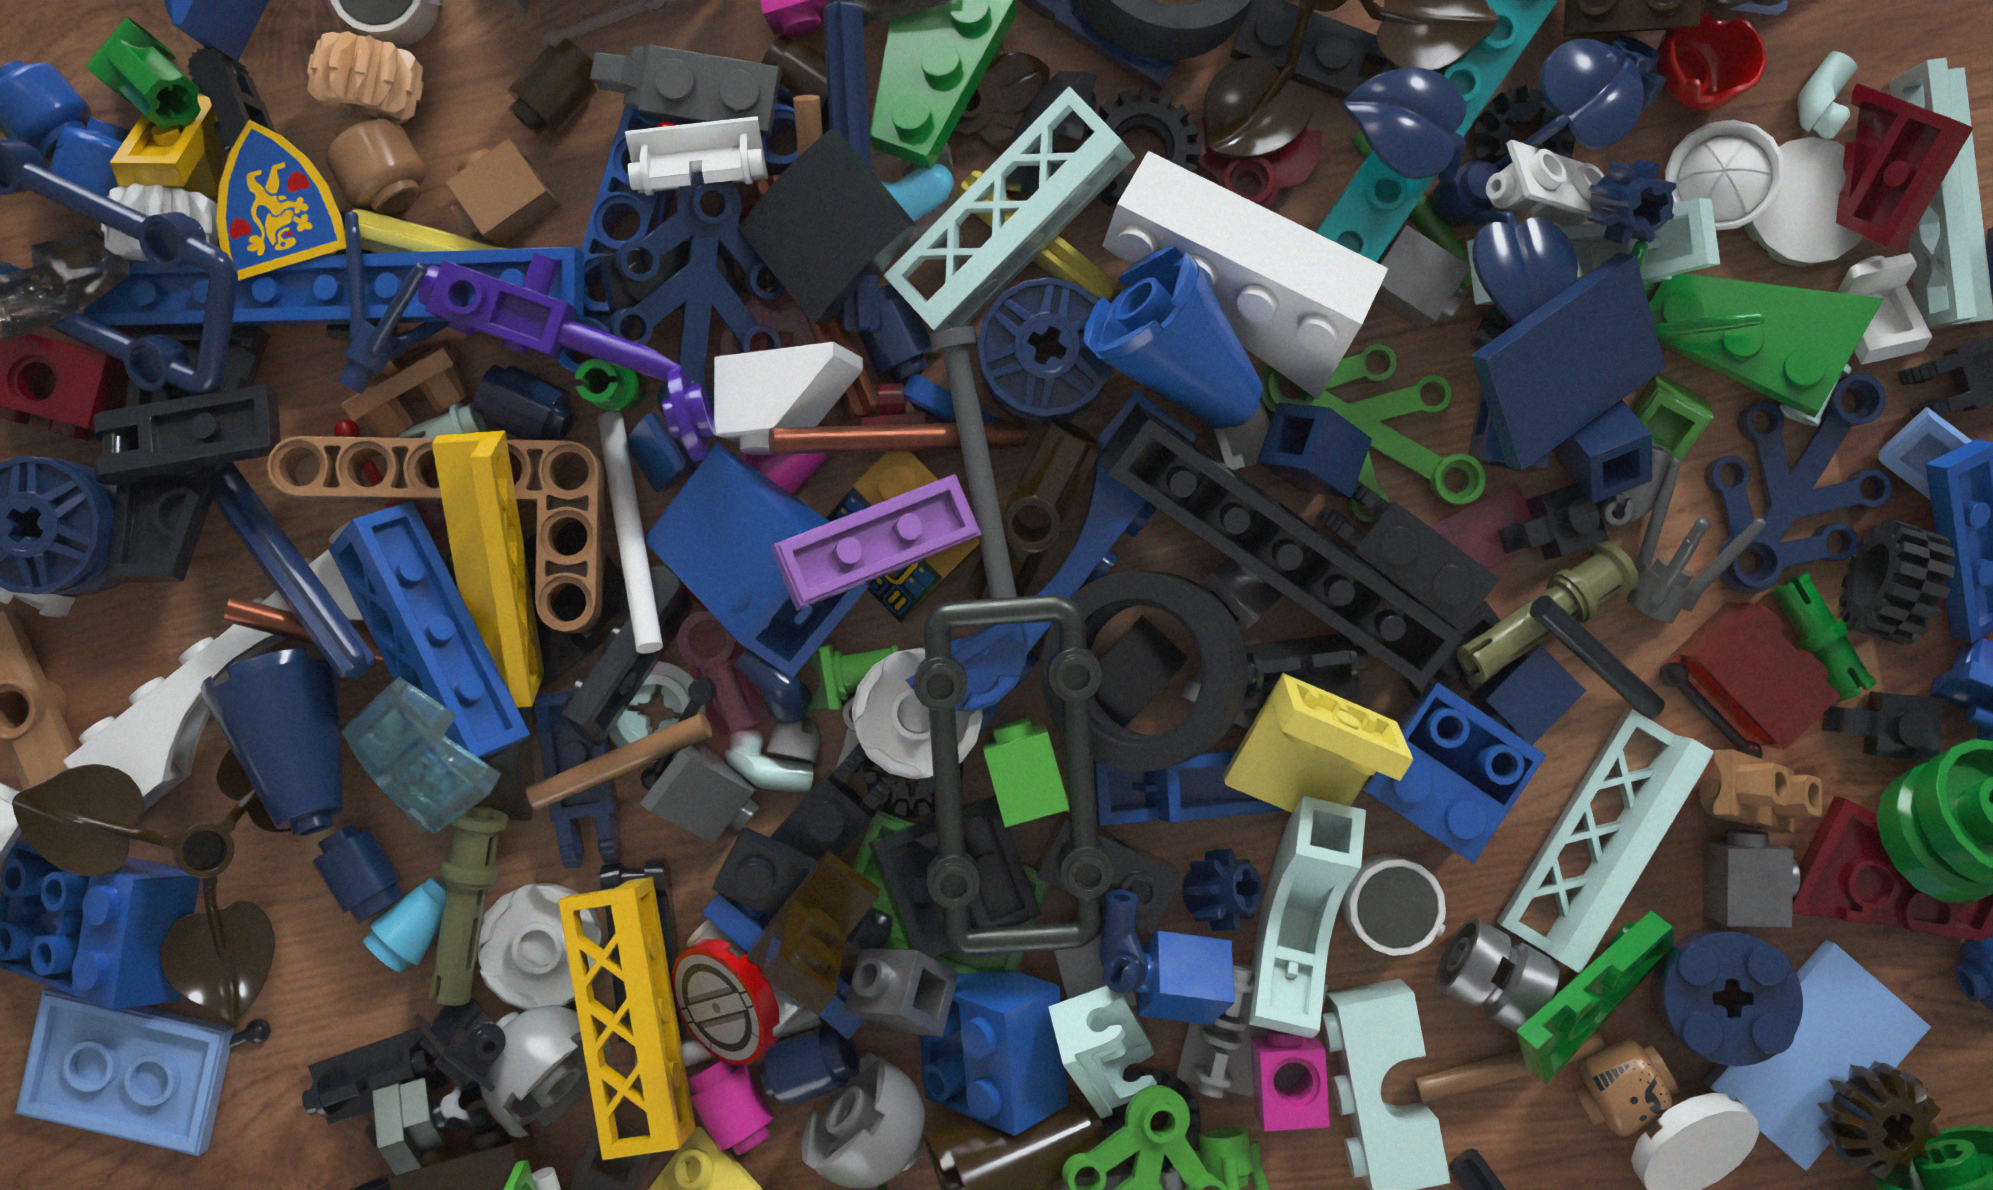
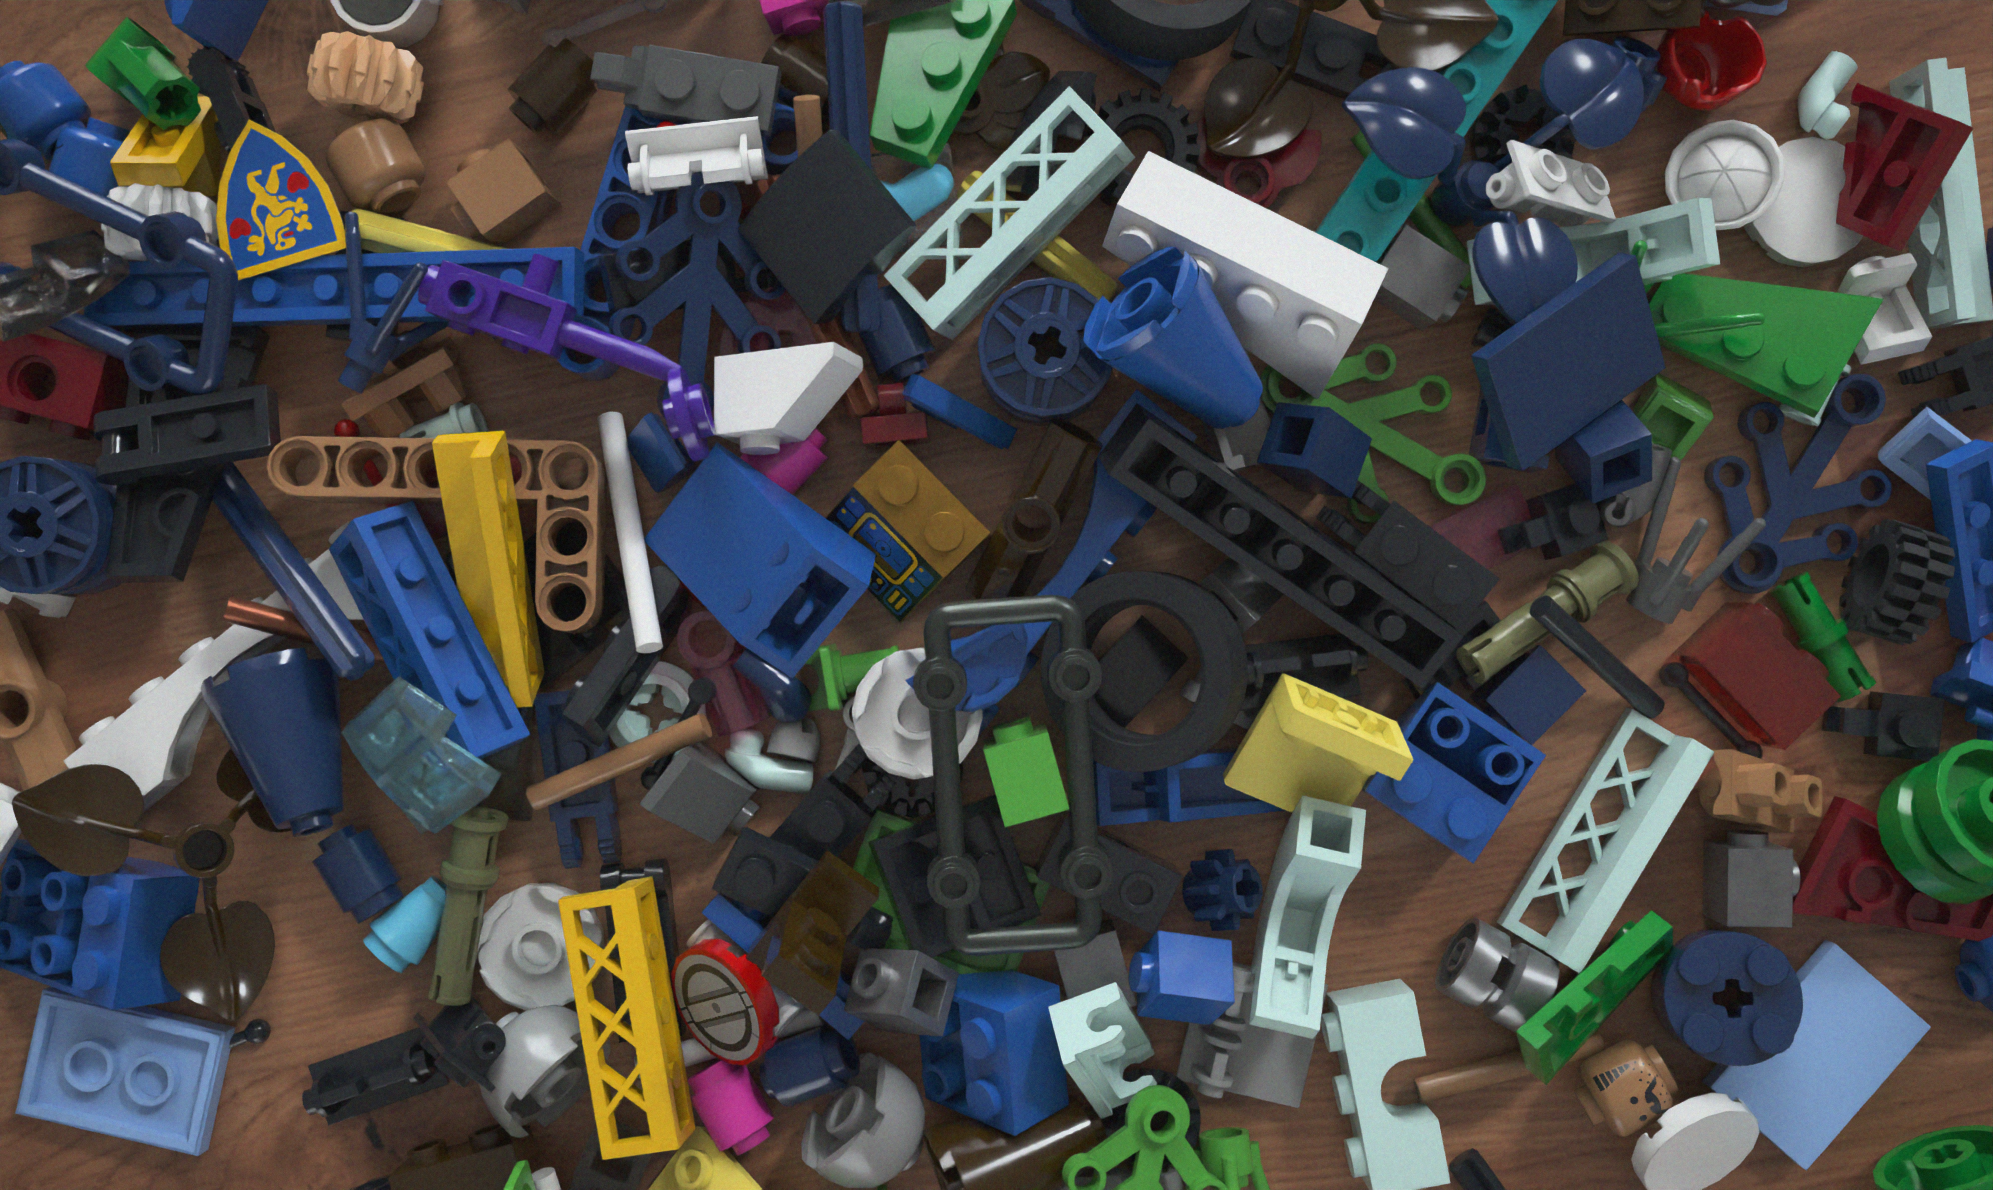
(413, 1120): pearl dark grey piece -> none
(524, 404): dark blue brick -> none
(610, 385): green pin -> none
(875, 541): medium lavender tile -> none
(888, 437): copper bar -> none
(955, 346): dark grey bar -> none
(1119, 945): dark blue arm -> none
(1294, 1106): dark pink brick -> none
(1394, 905): pearl dark grey piece -> none
(1631, 202): dark blue gear -> none
(1879, 1119): dark brown gear -> none

